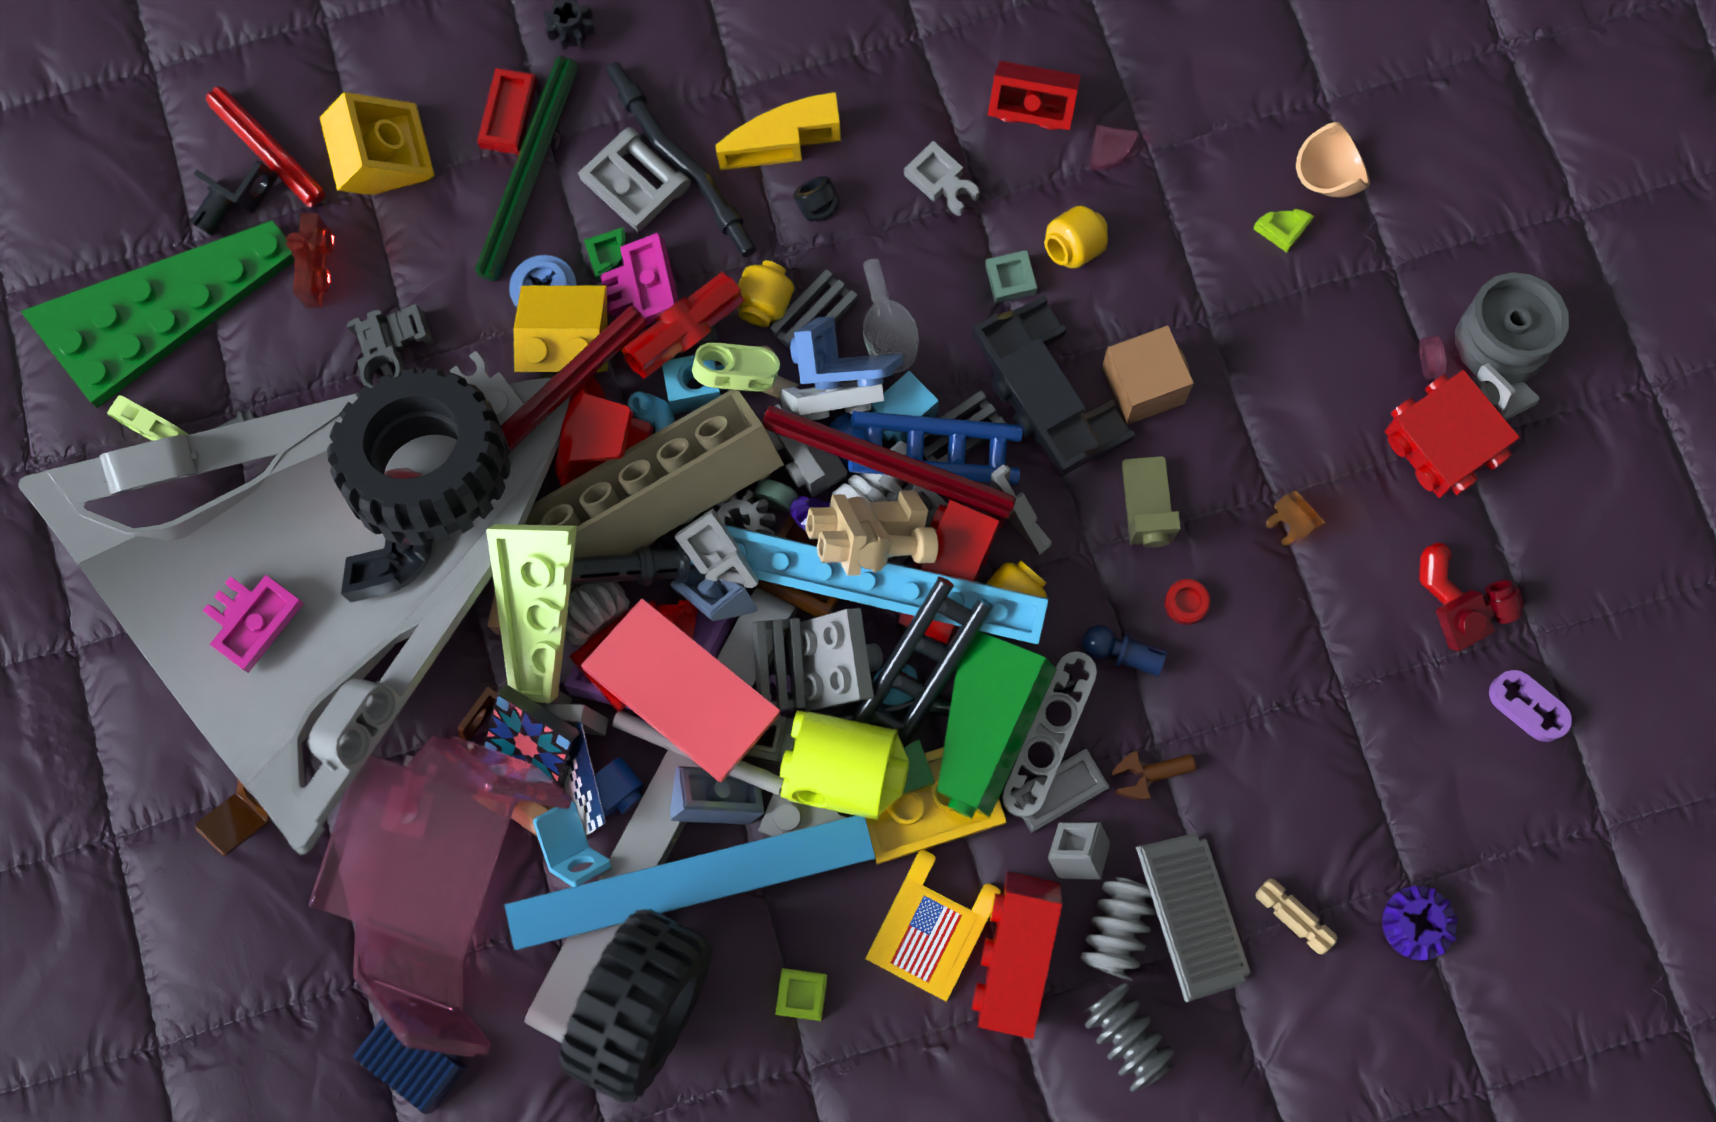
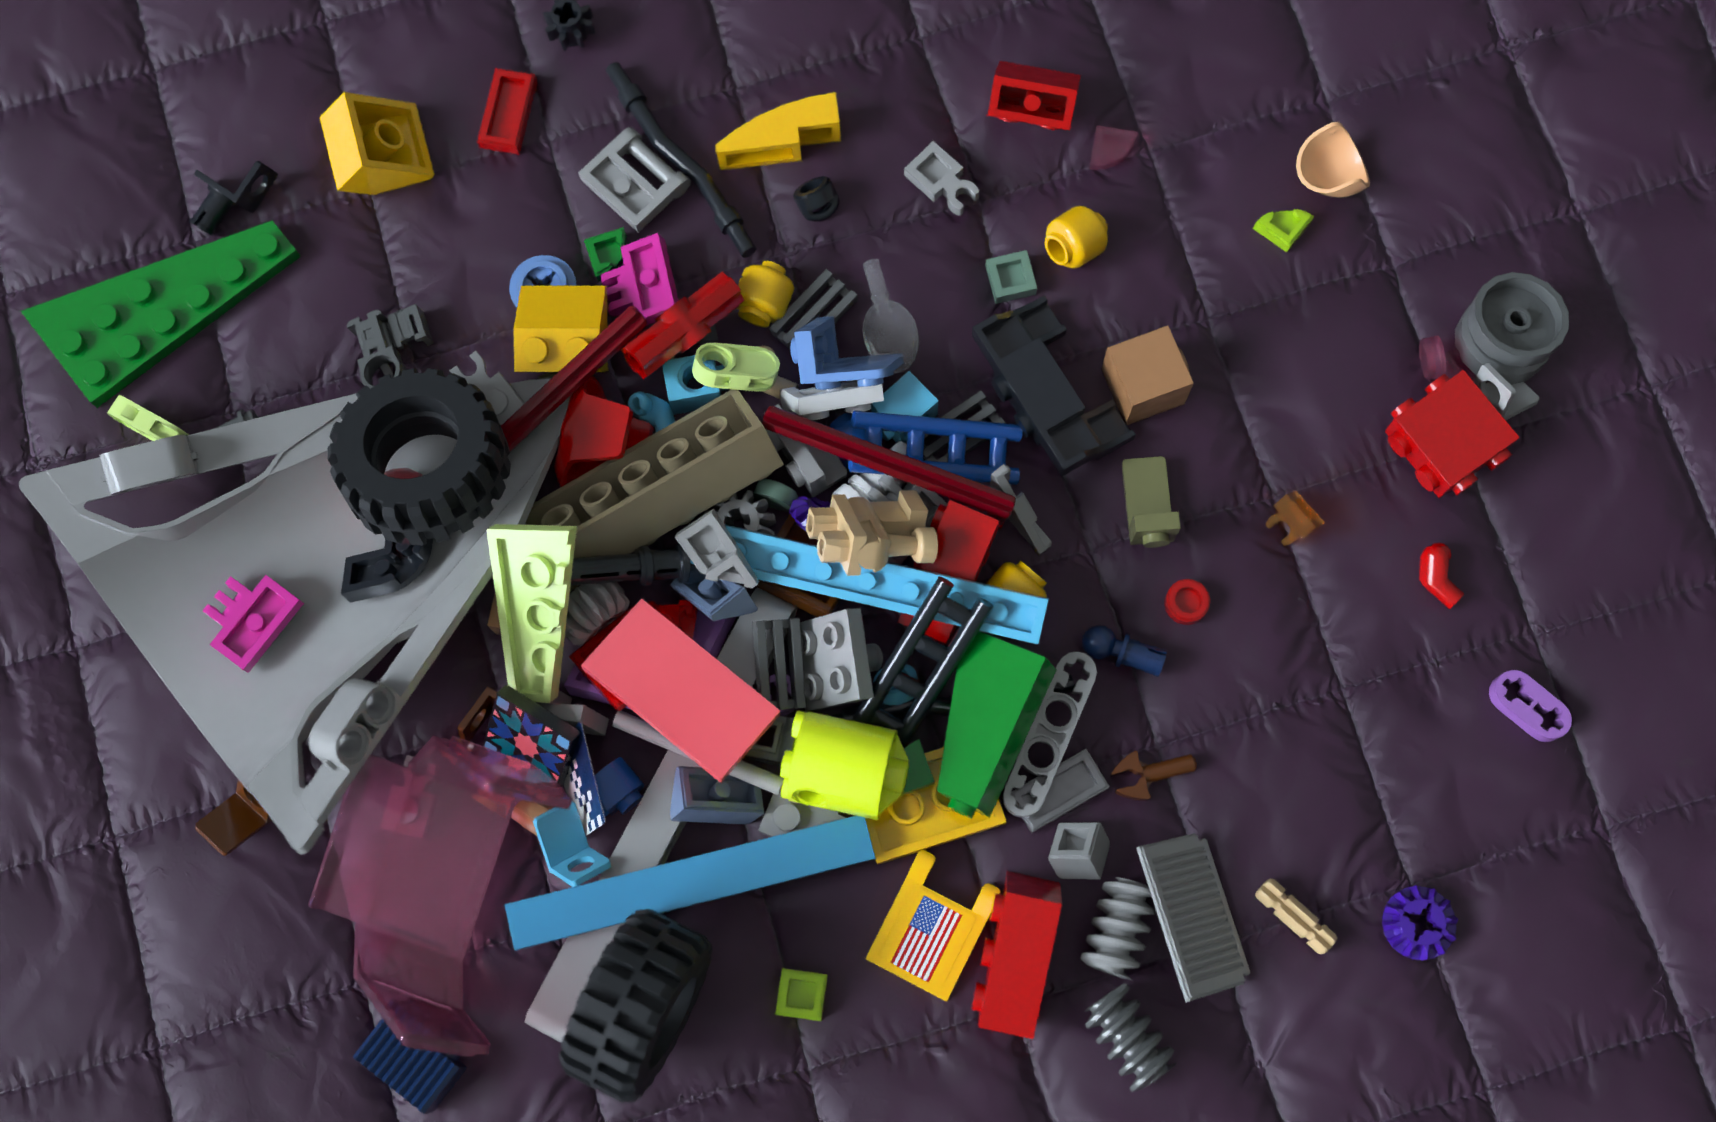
(265, 146): red axle -> none
(310, 255): clear red plate -> none
(526, 169): dark green axle -> none
(1470, 615): dark red plate -> none

